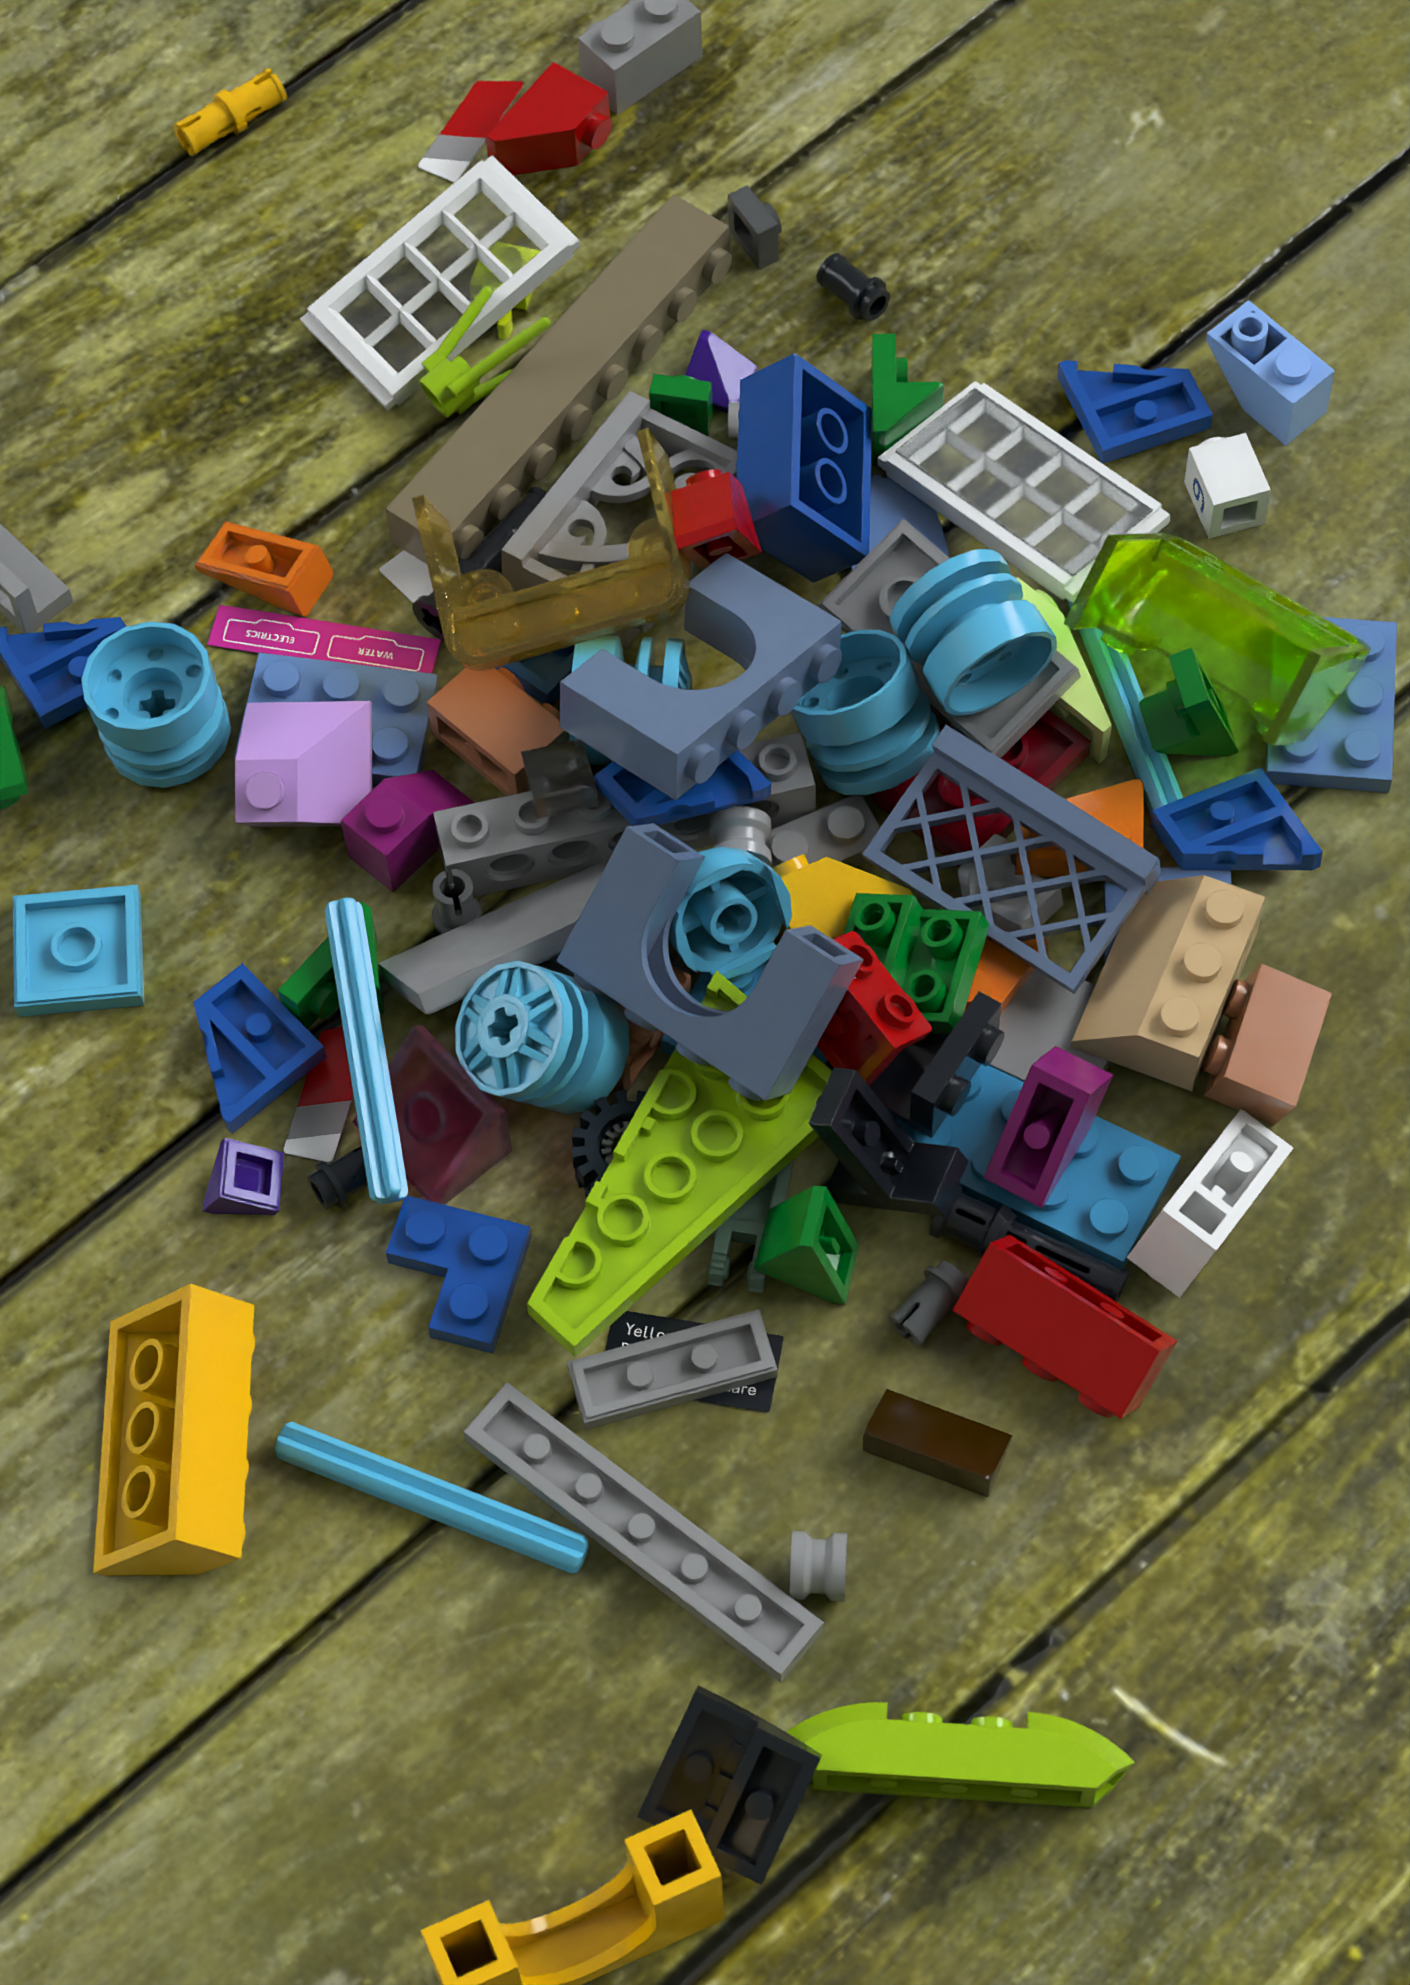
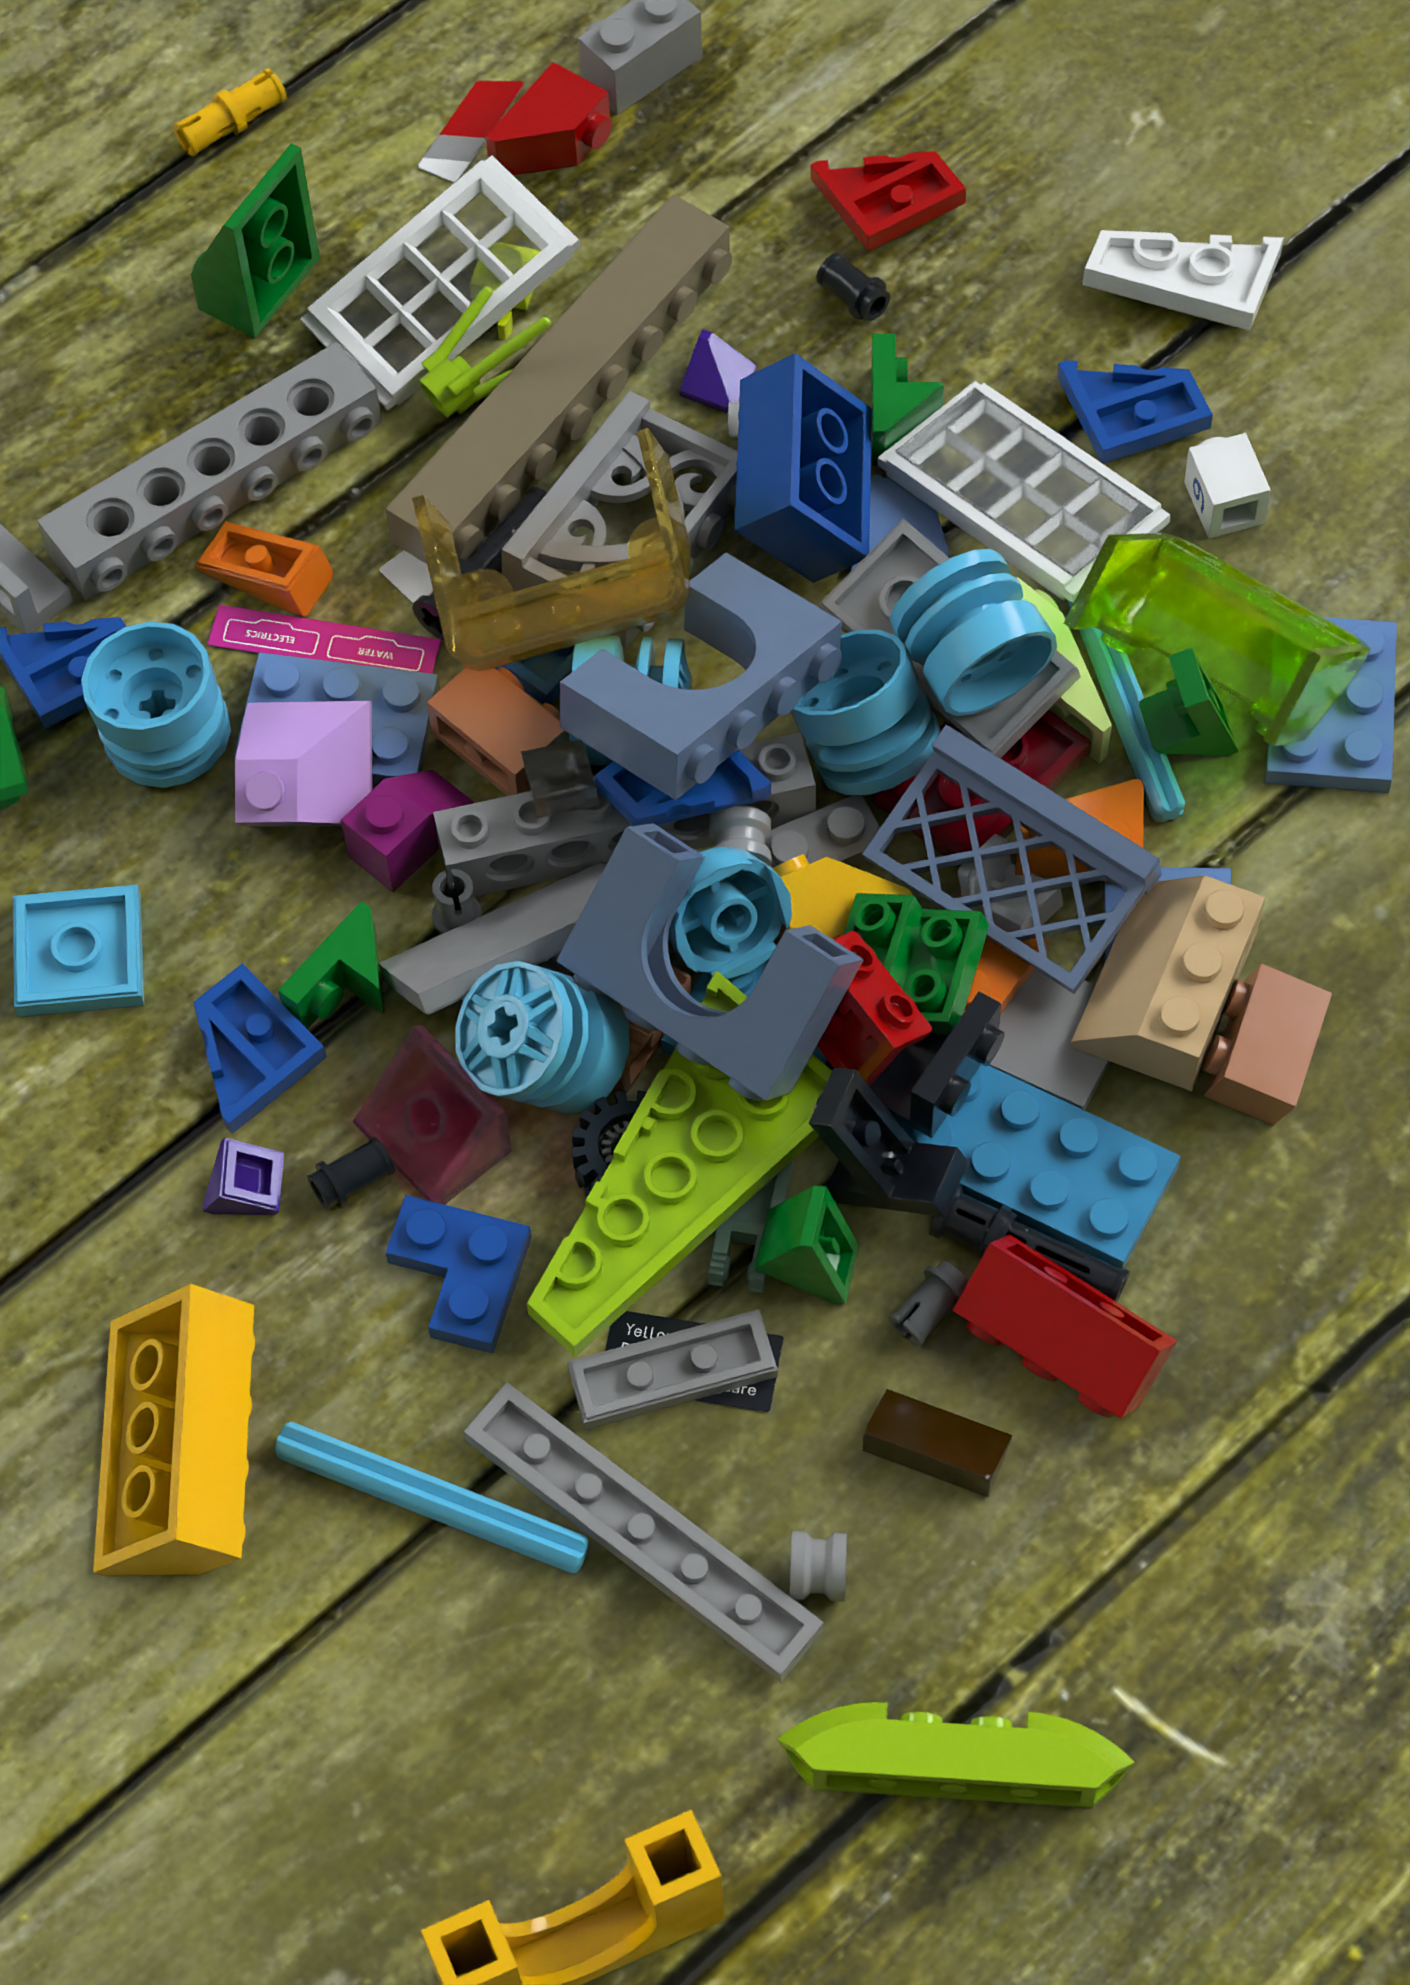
(181, 471): none -> light grey brick
(260, 250): none -> green slope
(322, 1103): sticker -> none
(366, 1051): medium azure axle -> none
(683, 400): green plate -> none
(713, 519): red slope -> none
(737, 1780): black slope -> none
(754, 226): dark grey plate -> none
(889, 194): none -> red wing
(1047, 1124): magenta slope -> none
(1199, 279): none -> white wing
(1209, 1203): white slope -> none
(1236, 828): blue wing -> none
(1271, 372): light blue slope -> none

